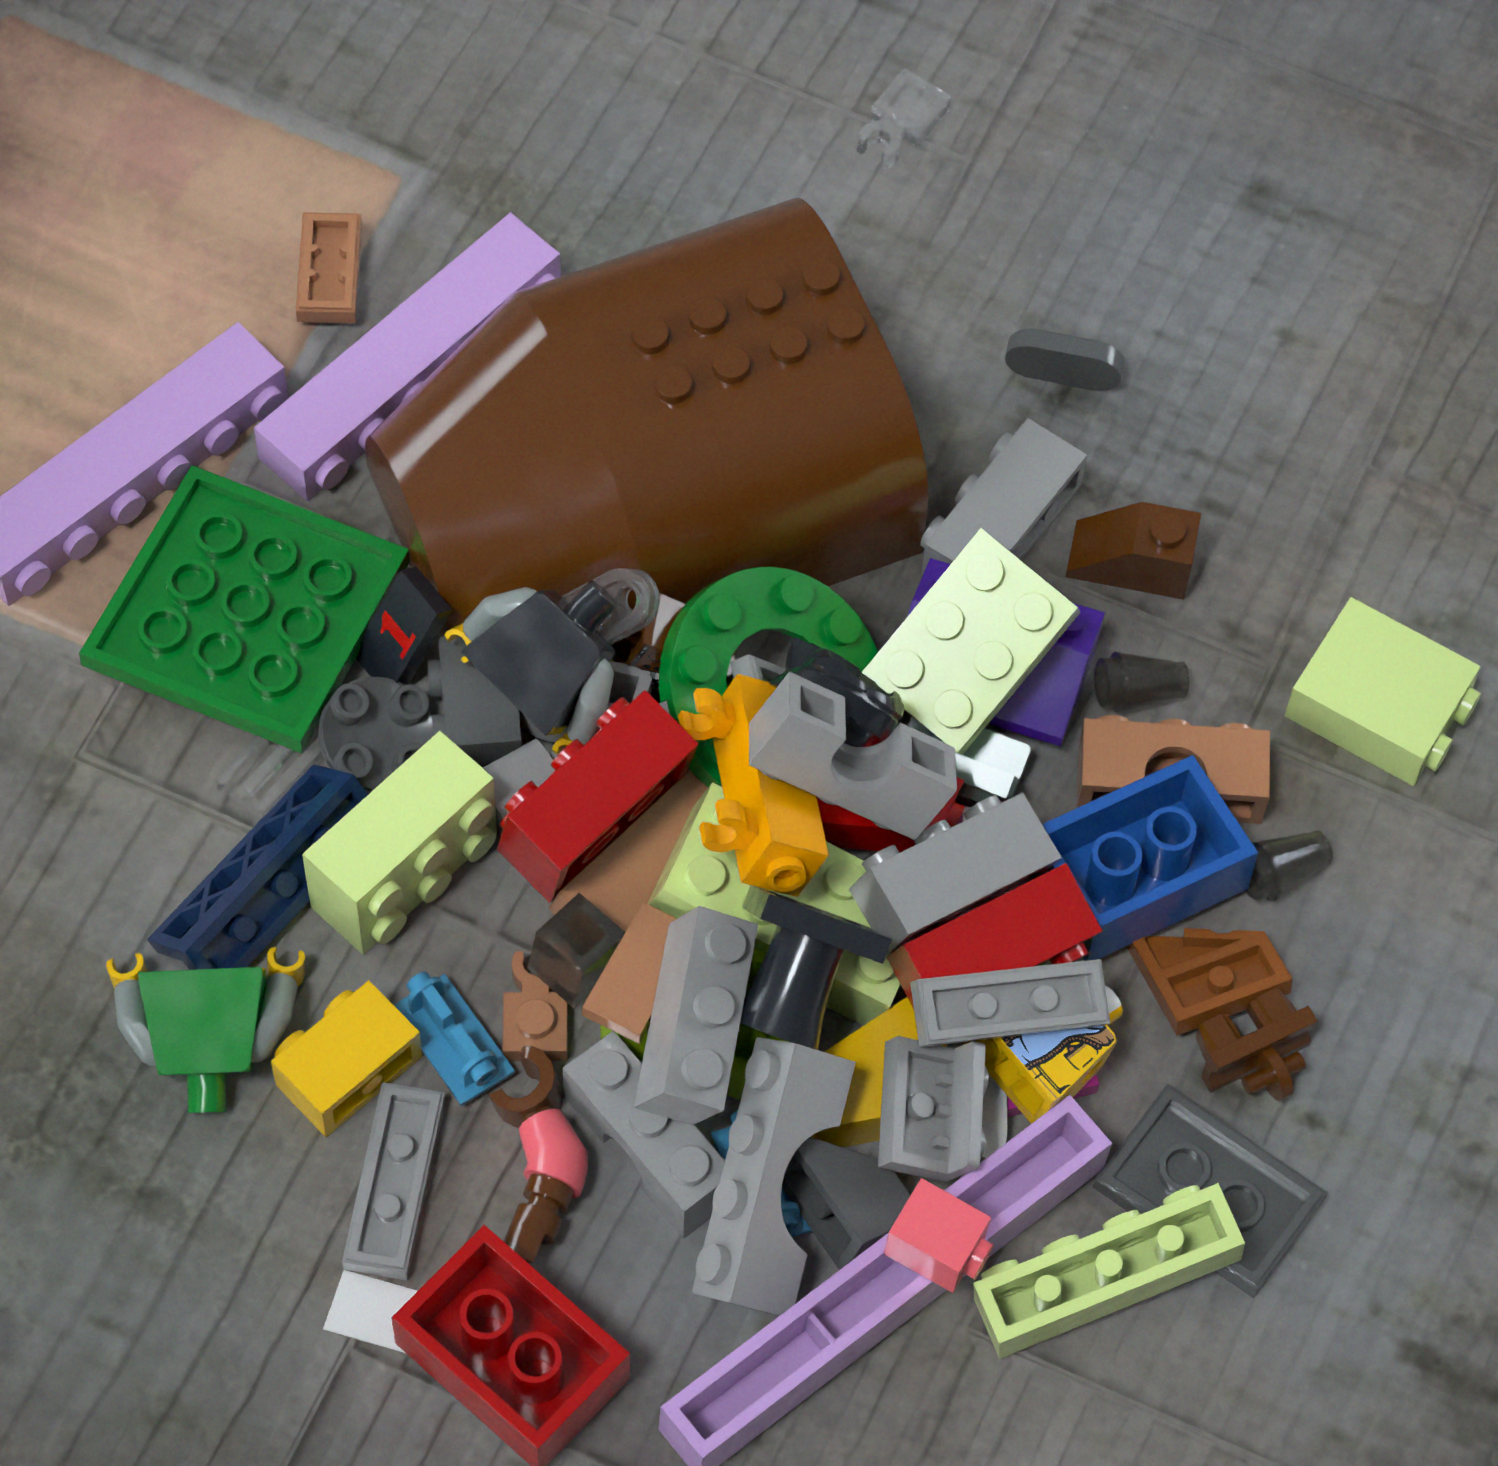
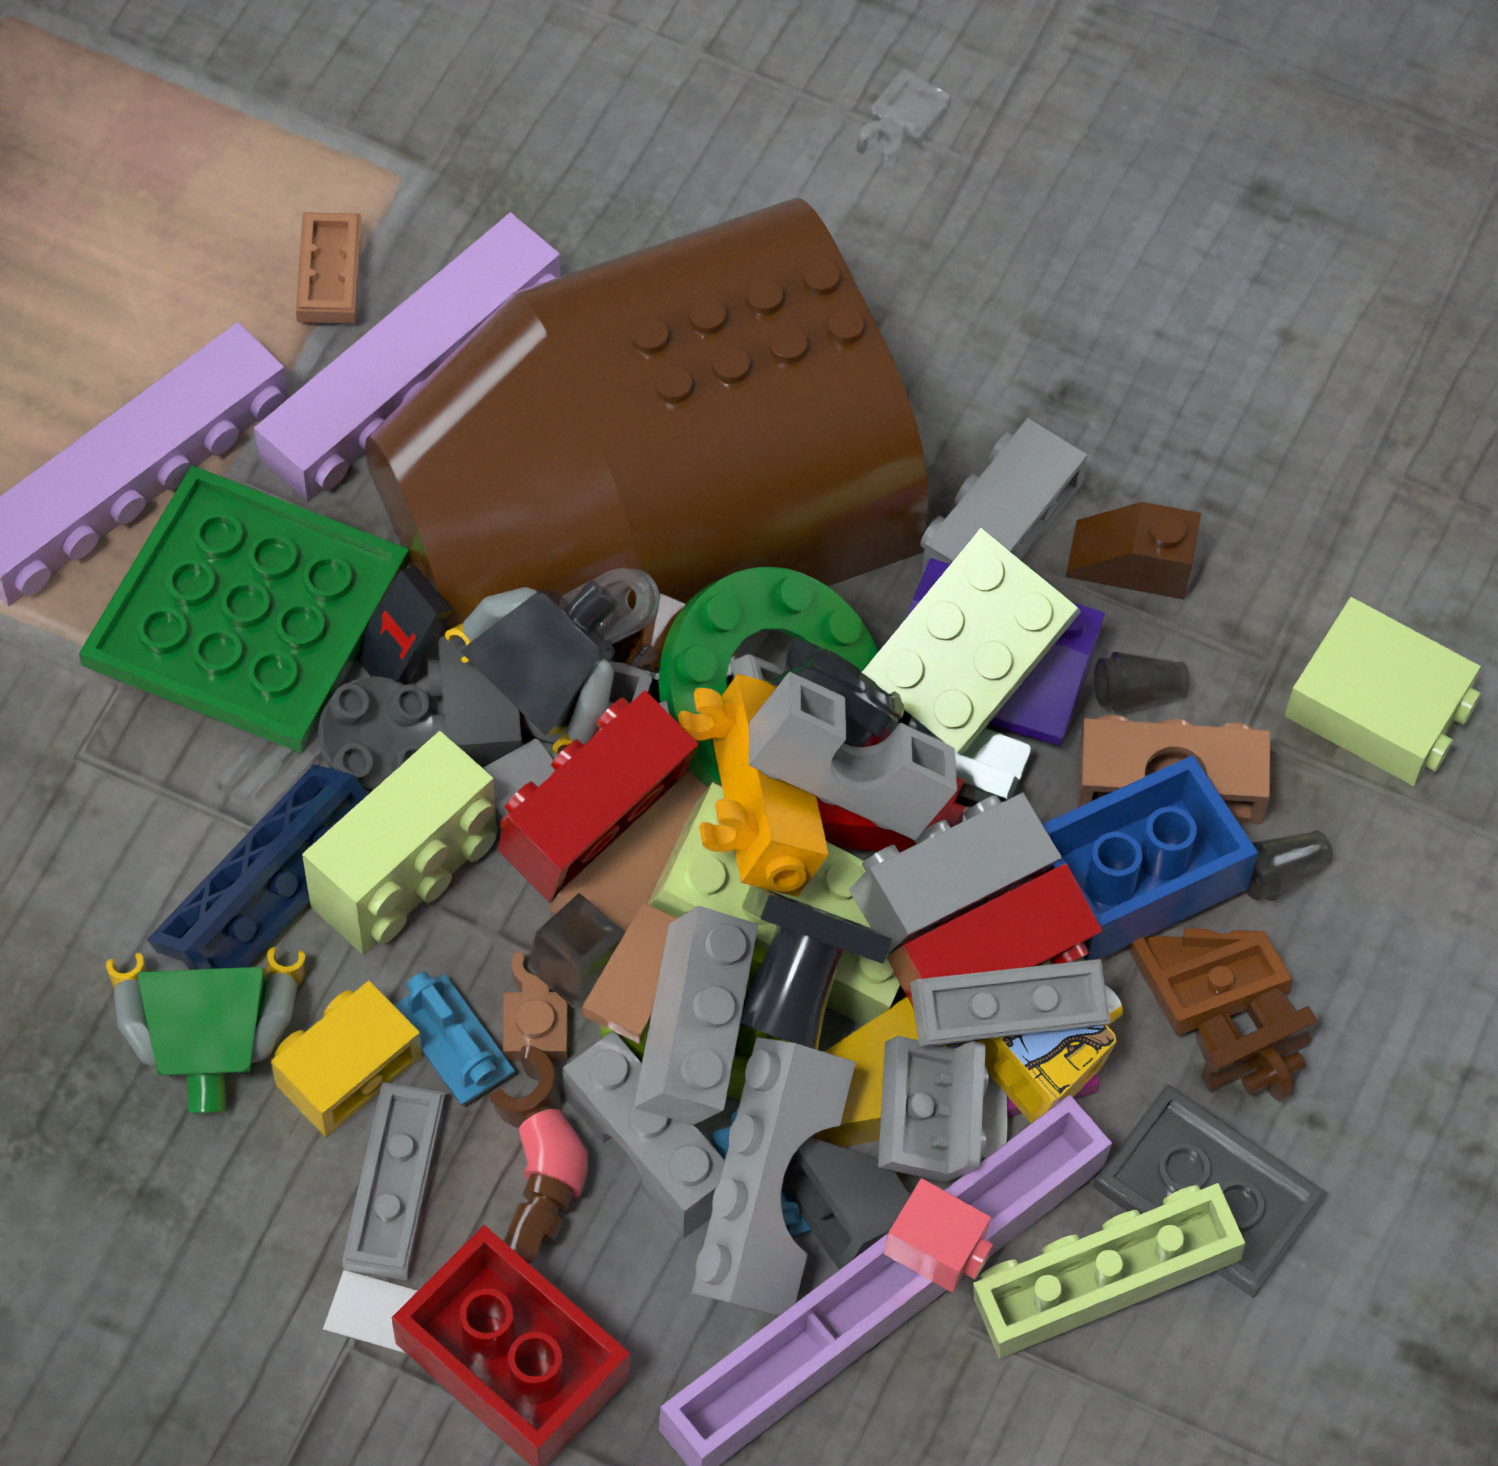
(1064, 359): dark grey tile -> none

